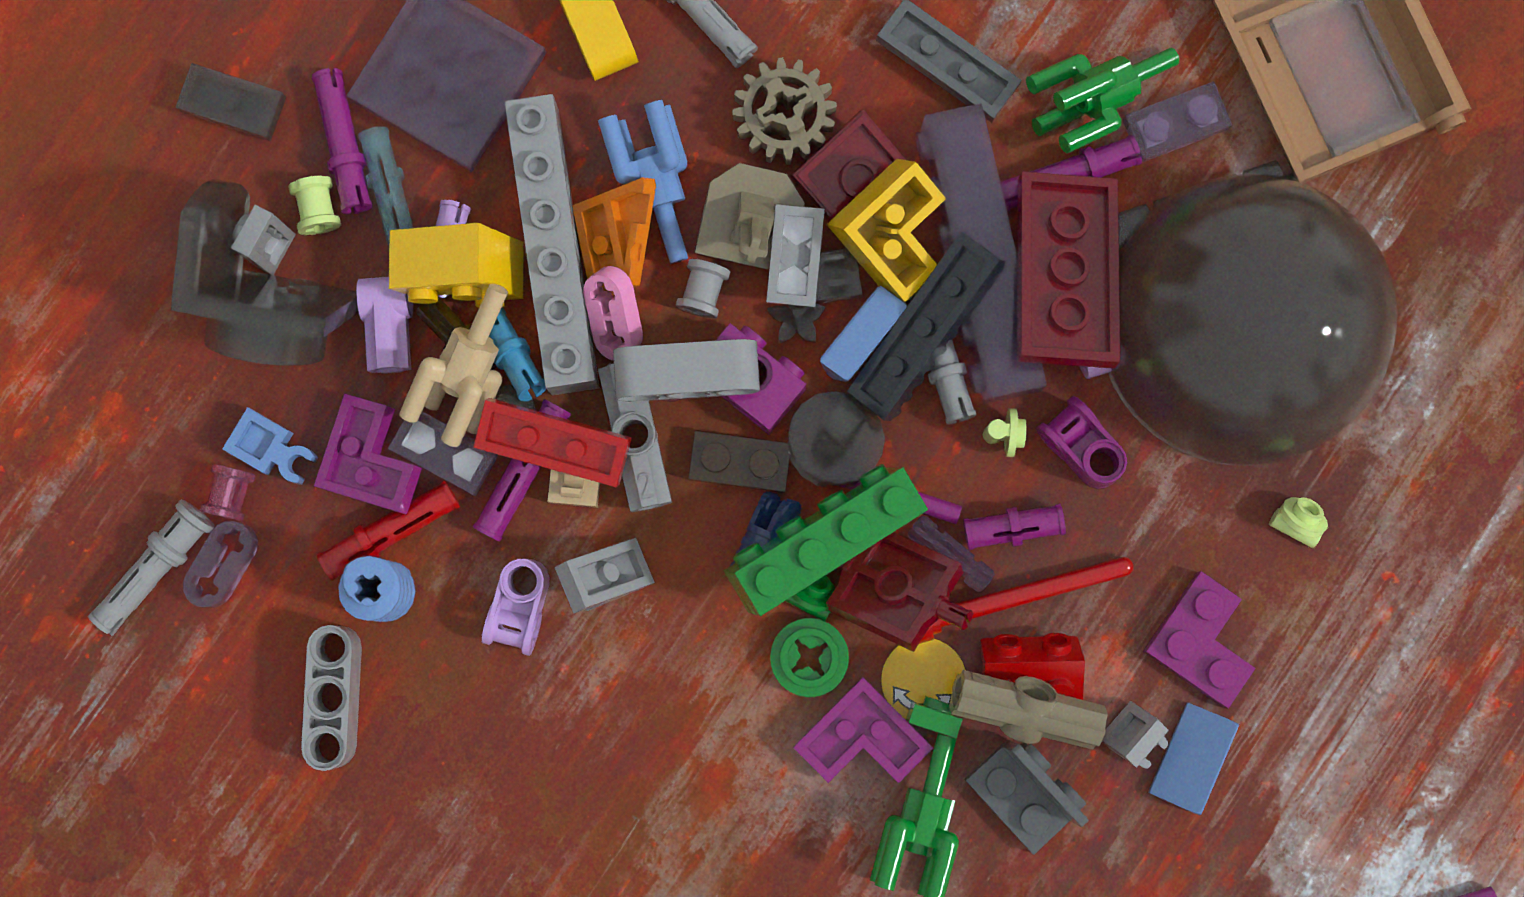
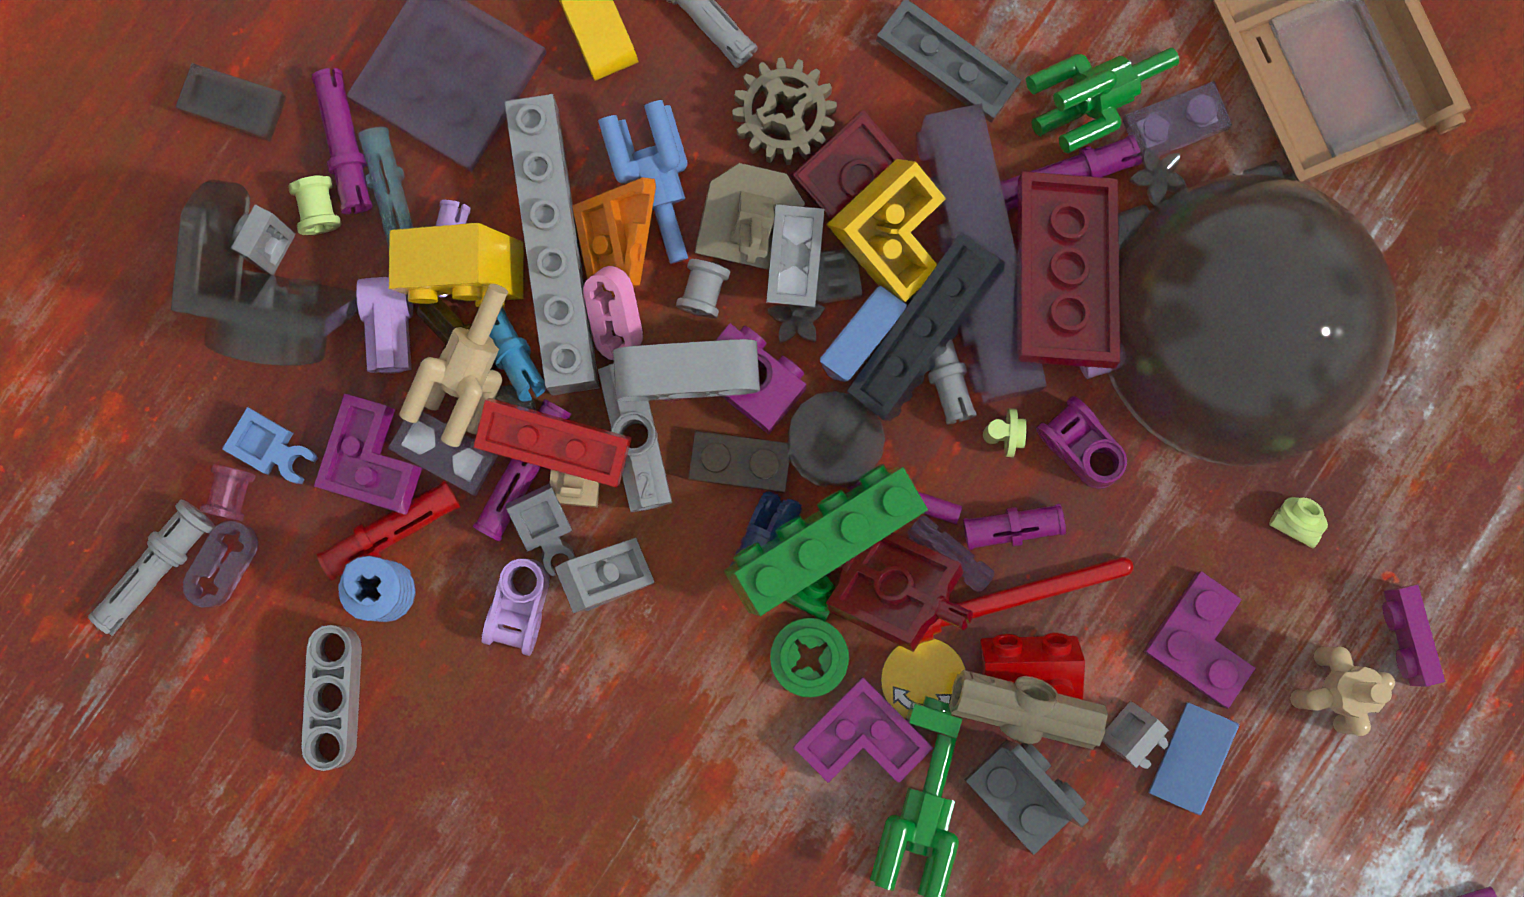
(541, 523): none -> flat silver plate
(1159, 175): none -> clear smoke plant
(1347, 691): none -> tan plant
(1417, 653): none -> magenta plate

